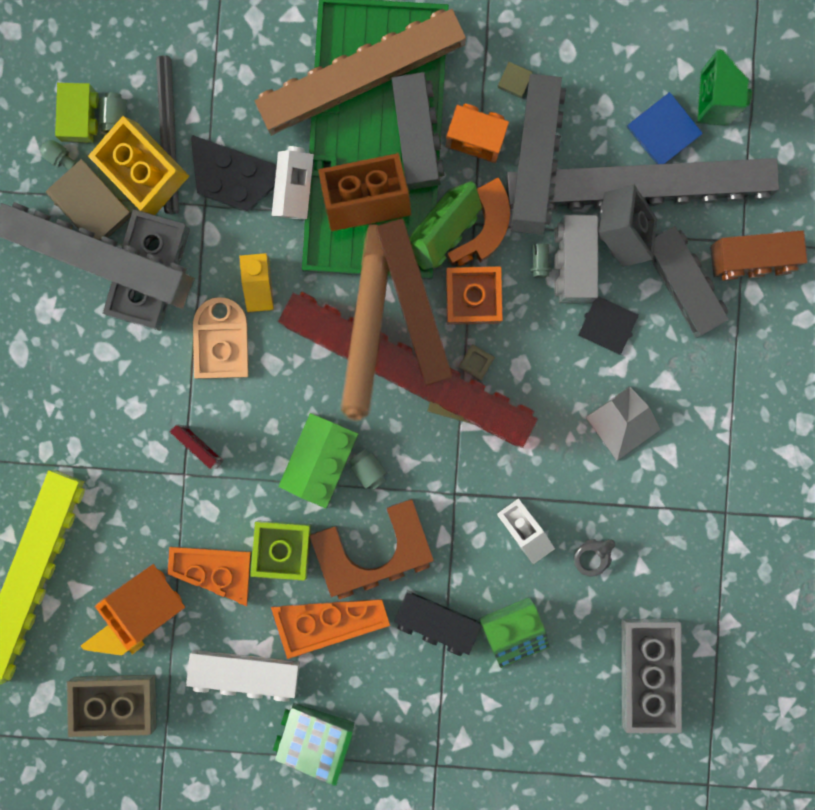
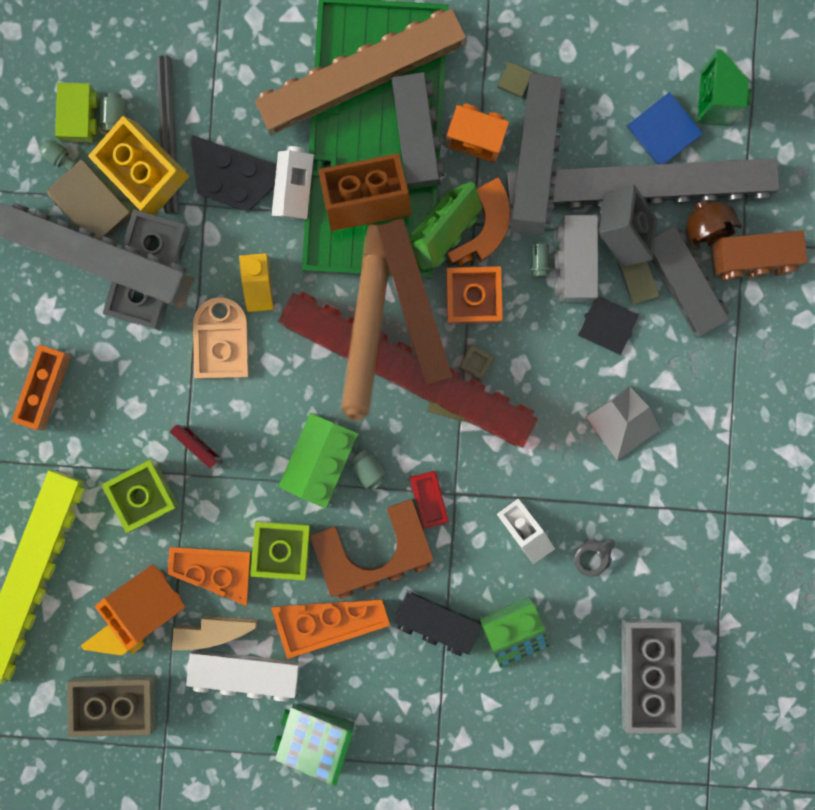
(41, 388): none -> orange brick
(140, 495): none -> lime brick
(211, 632): none -> tan slope
(429, 499): none -> red tile
(639, 282): none -> olive tile
(711, 223): none -> reddish brown cylinder

